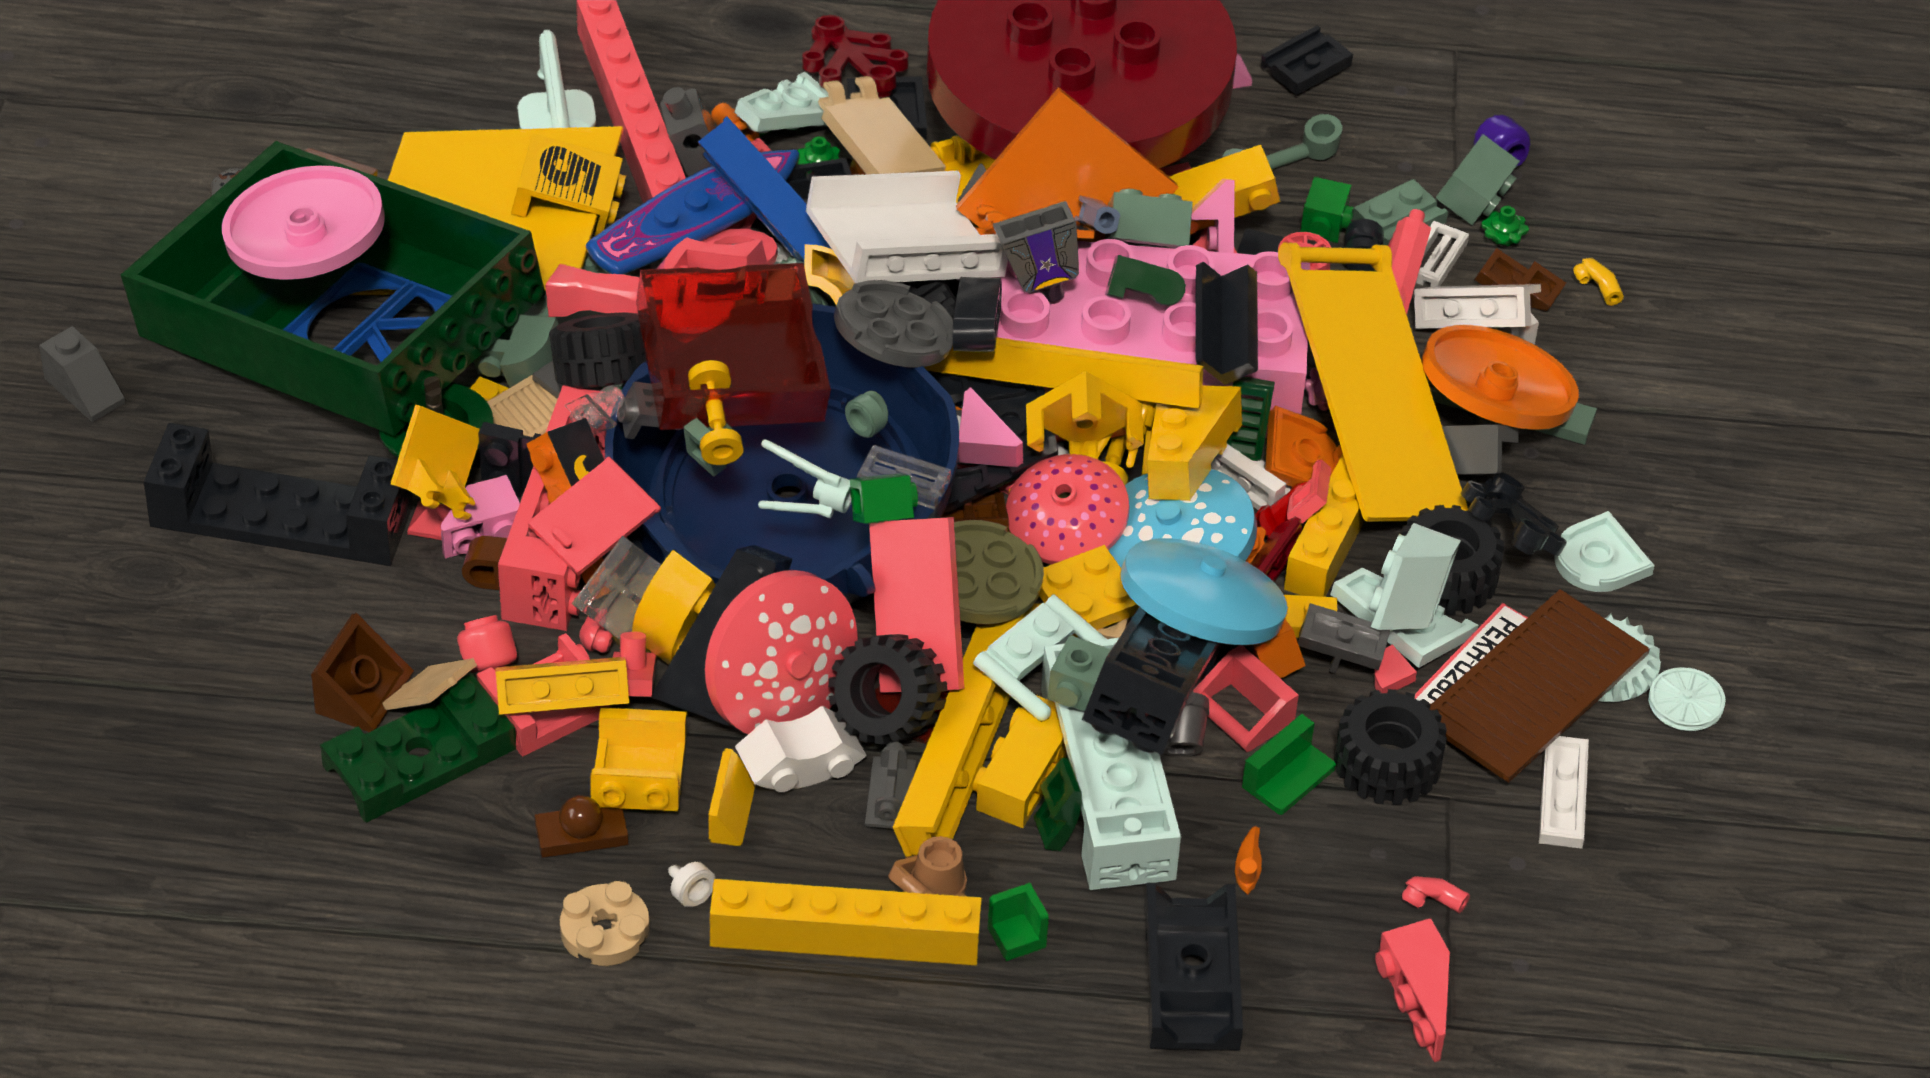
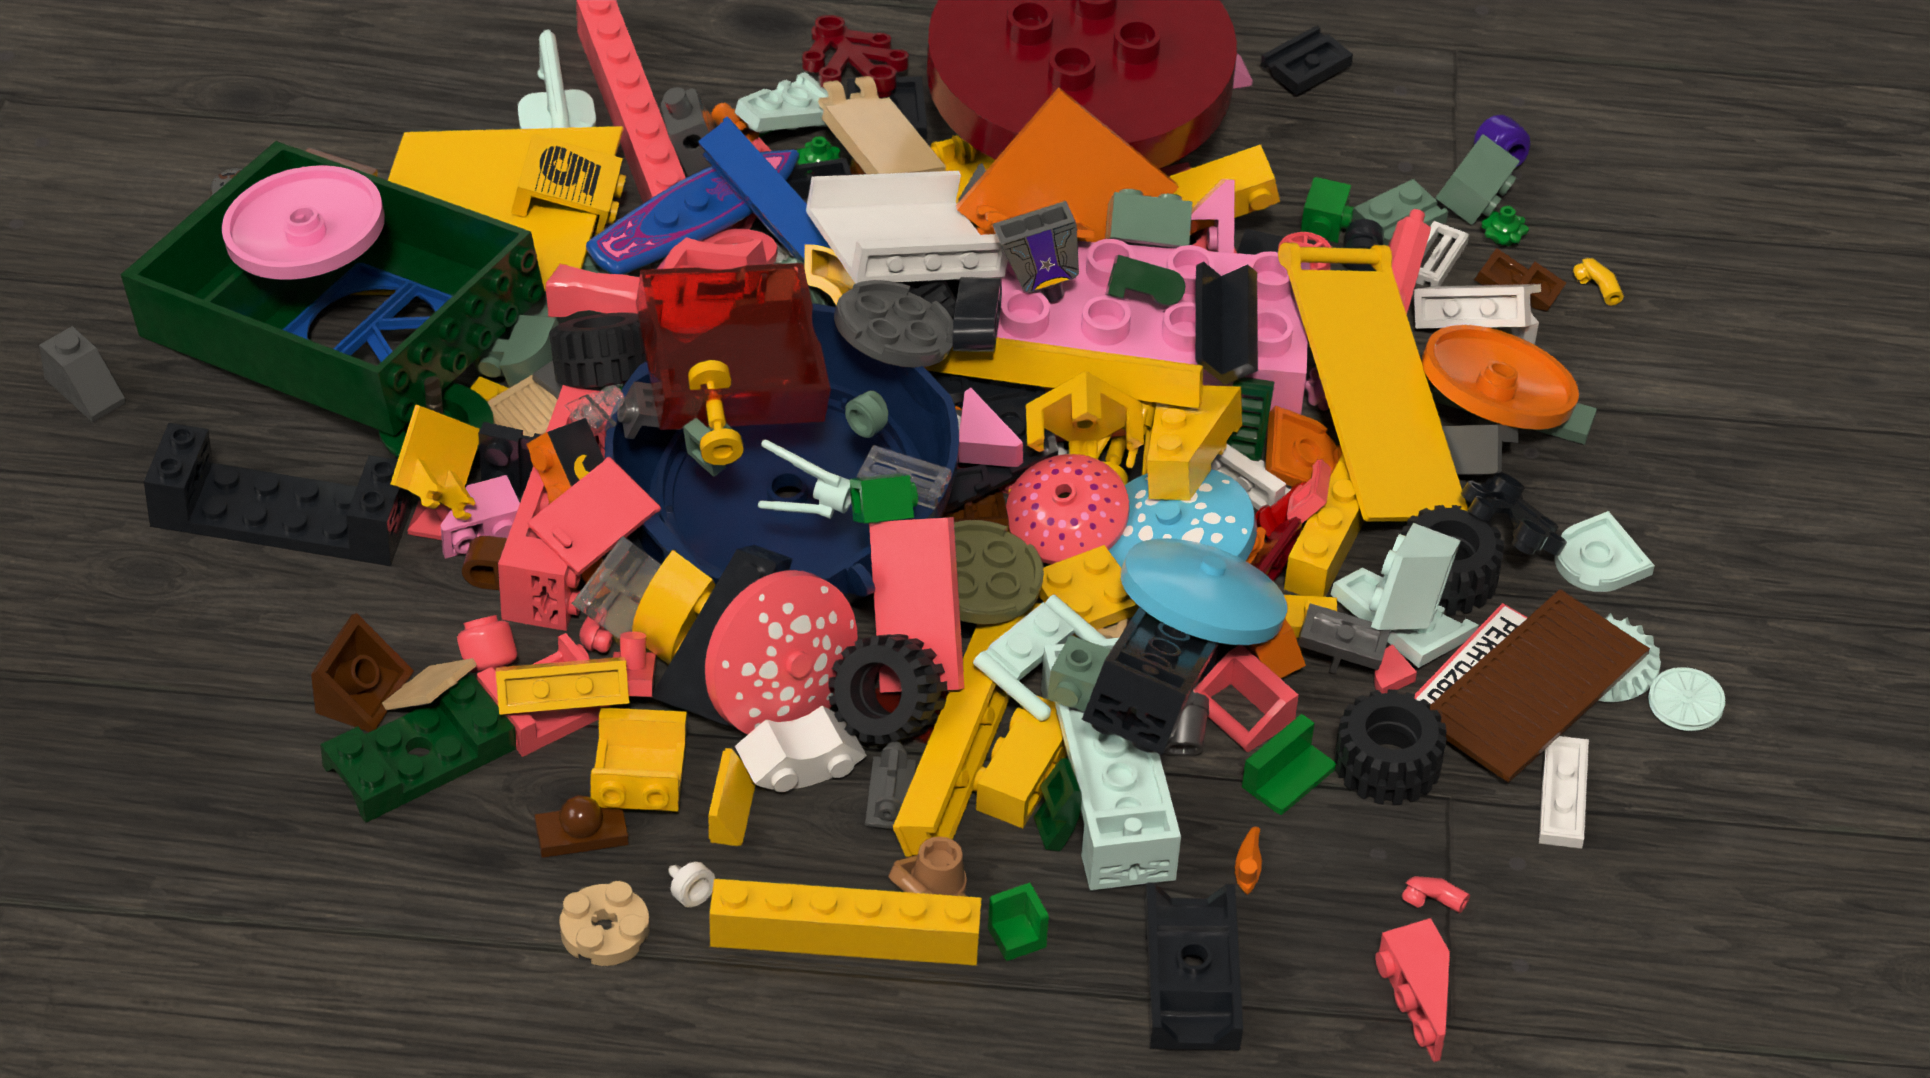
(1098, 215): sand blue bar -> none
(1319, 142): sand green piece -> none

